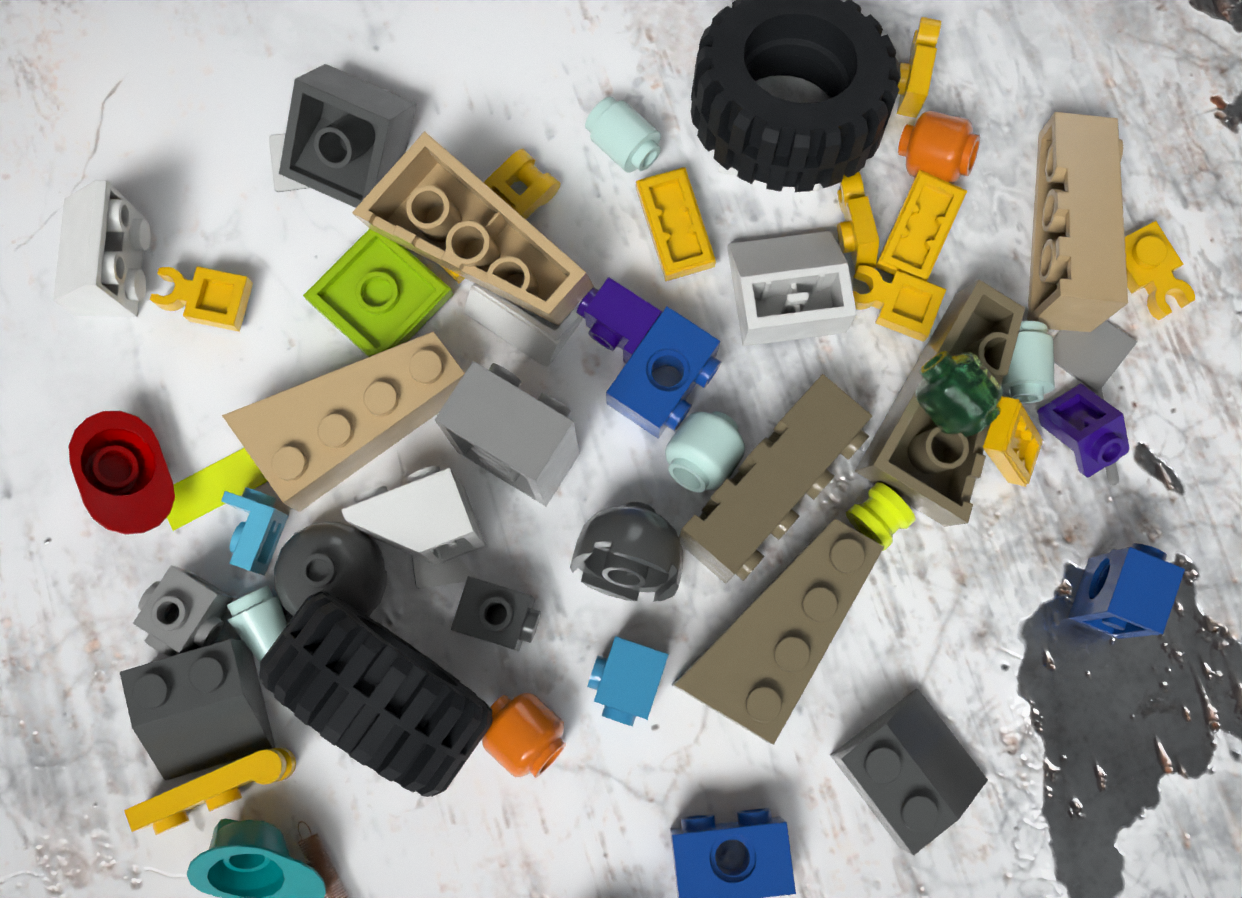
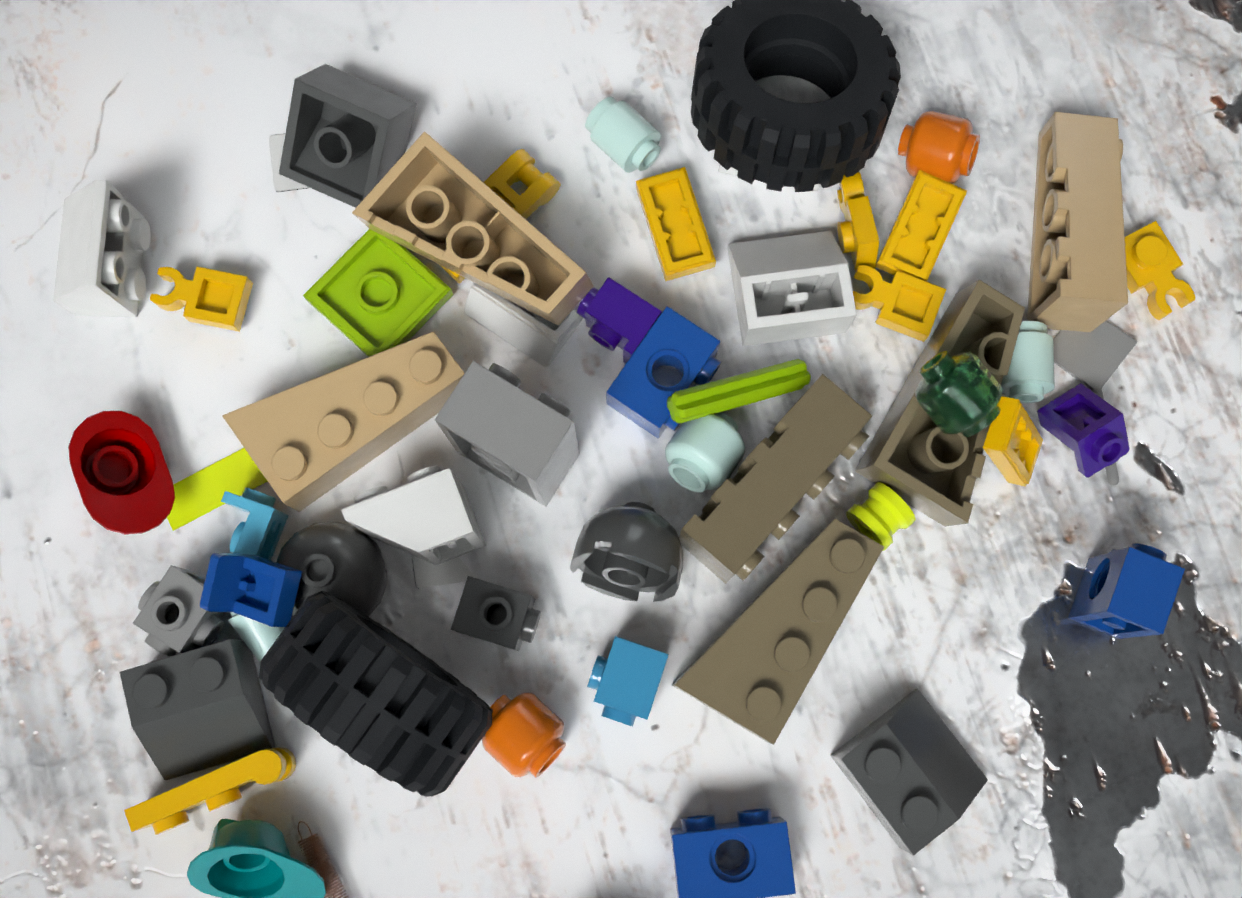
(250, 588): none -> blue bracket
(737, 390): none -> lime axle
(918, 72): yellow plate -> none

